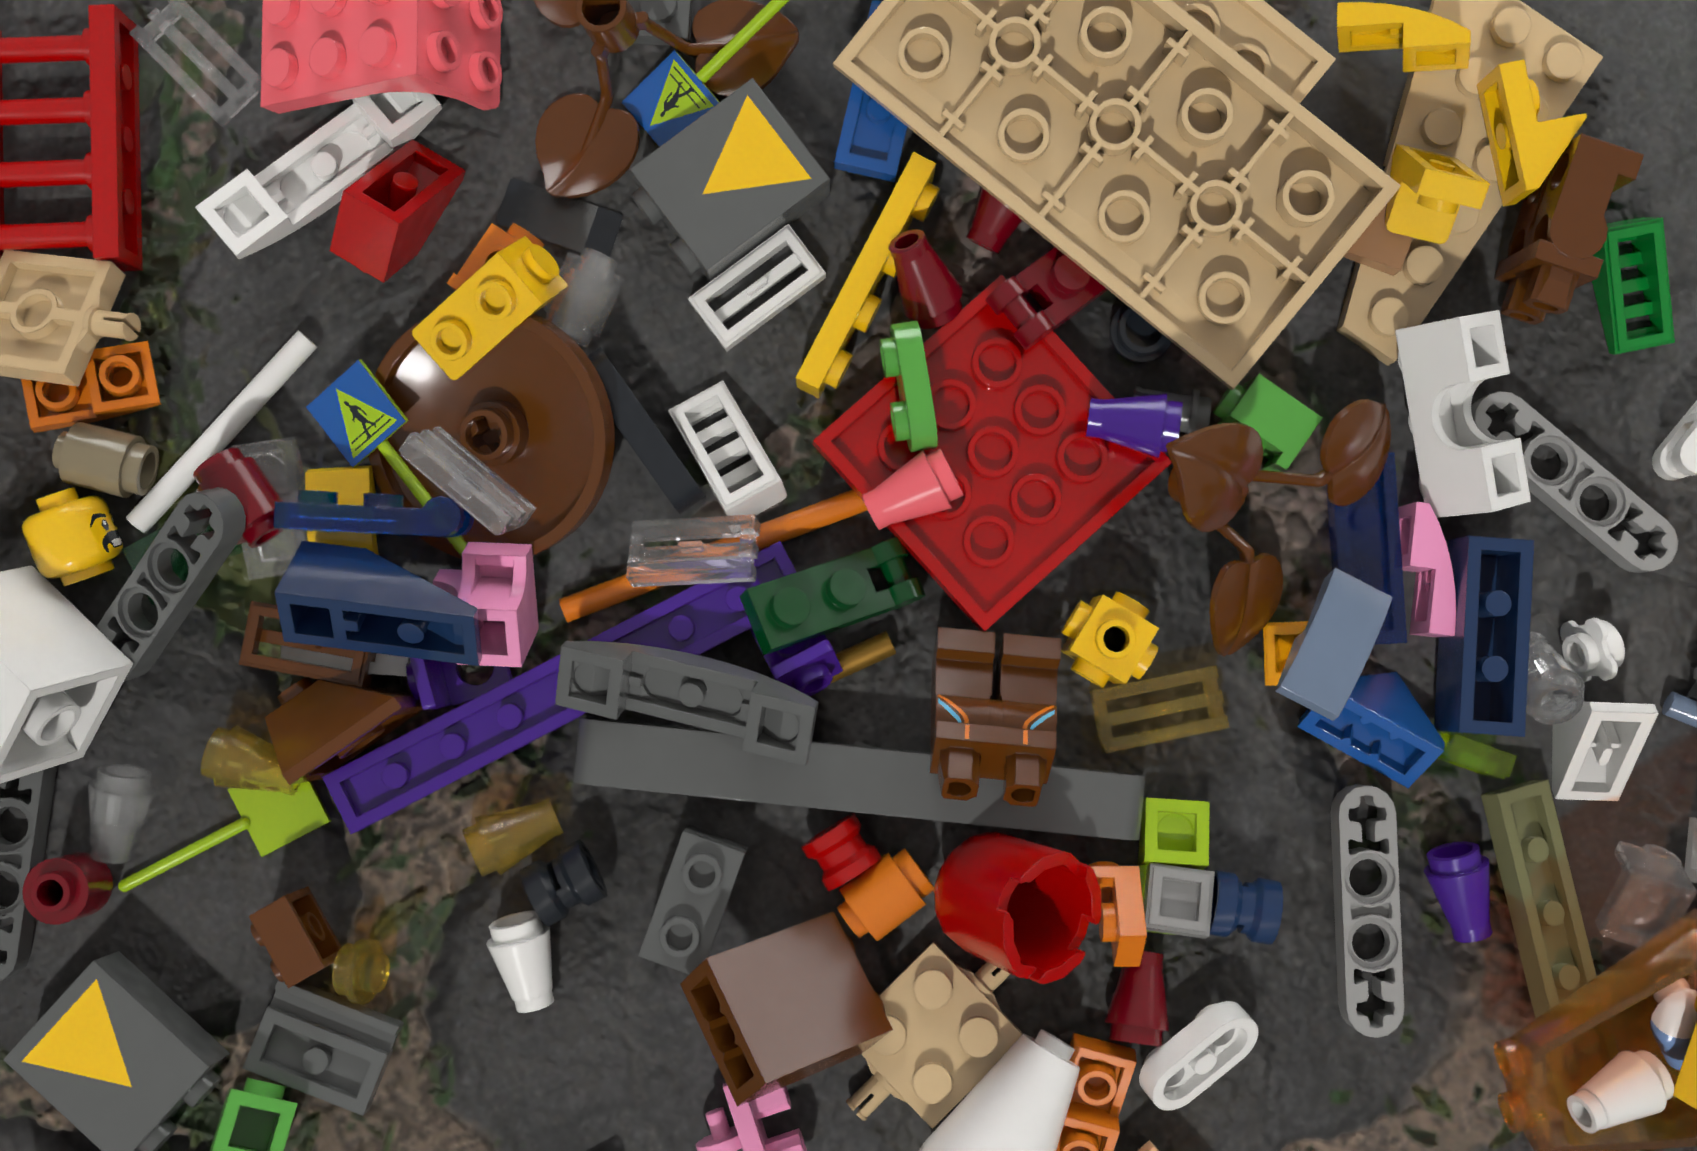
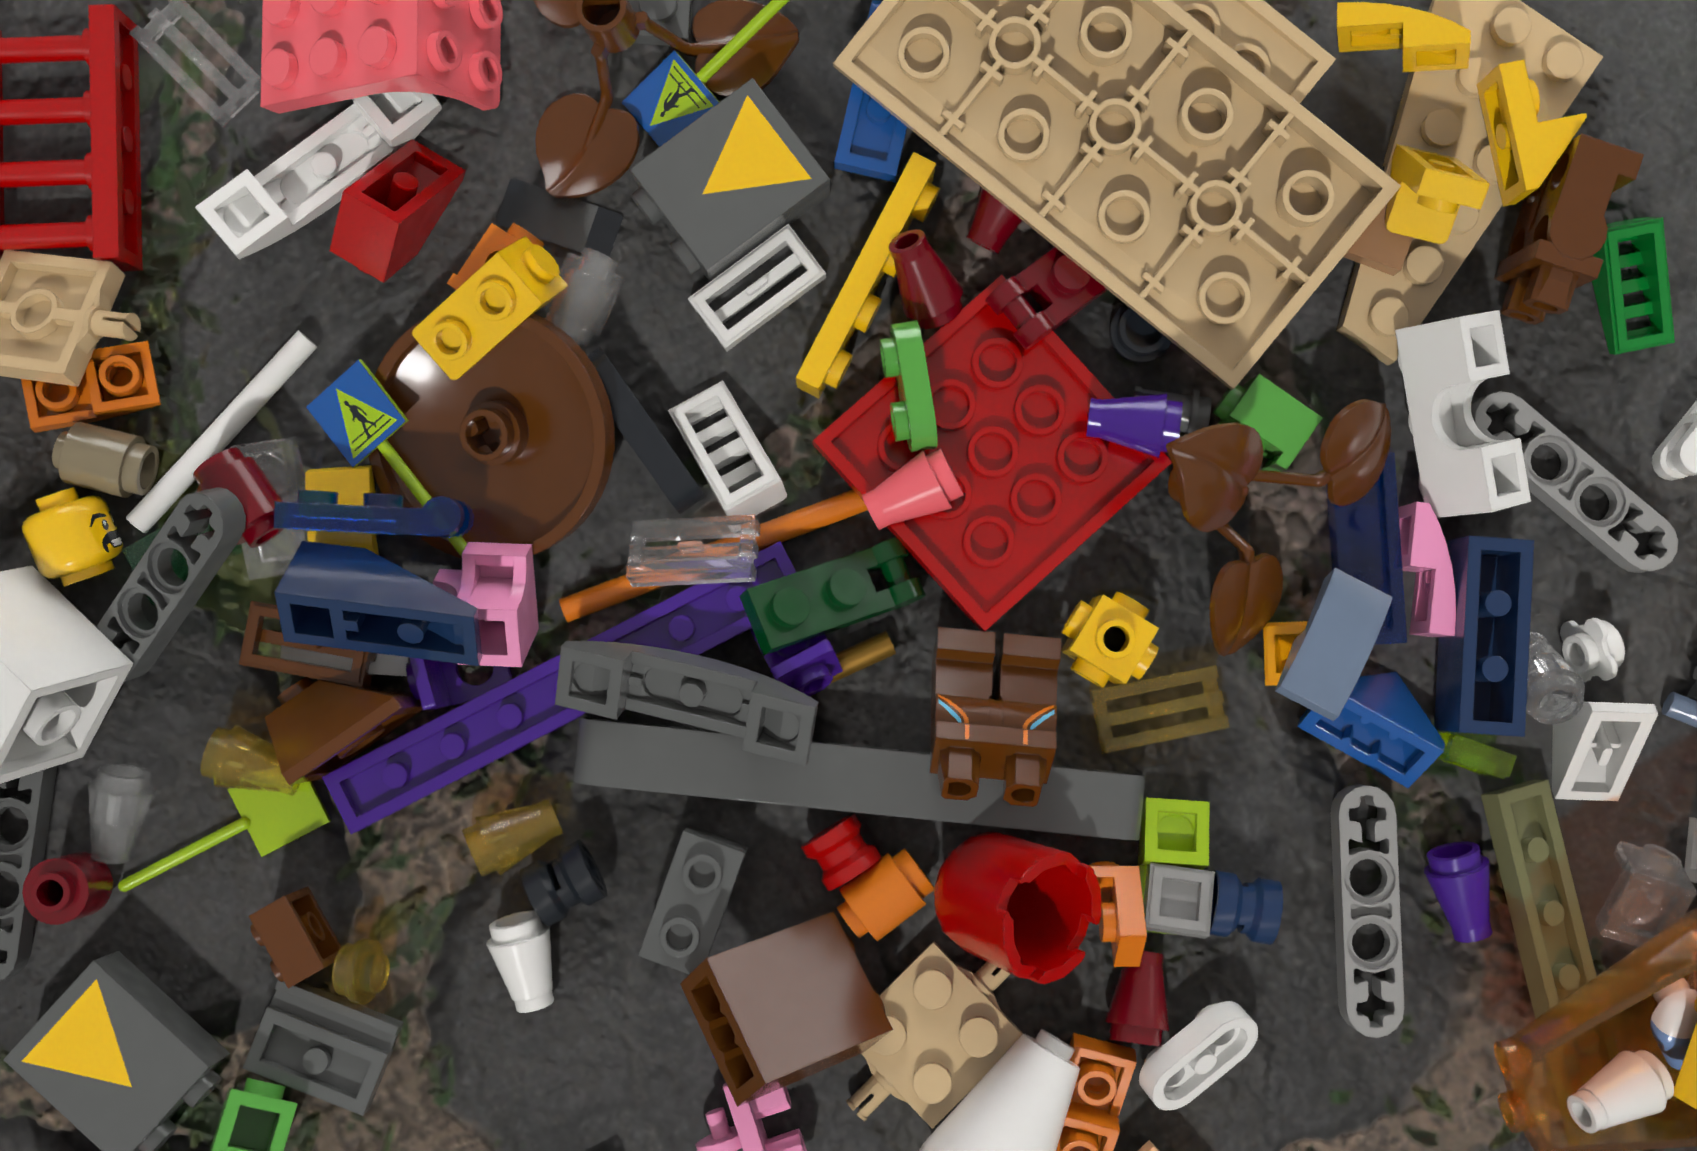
(467, 480): clear tile -> none

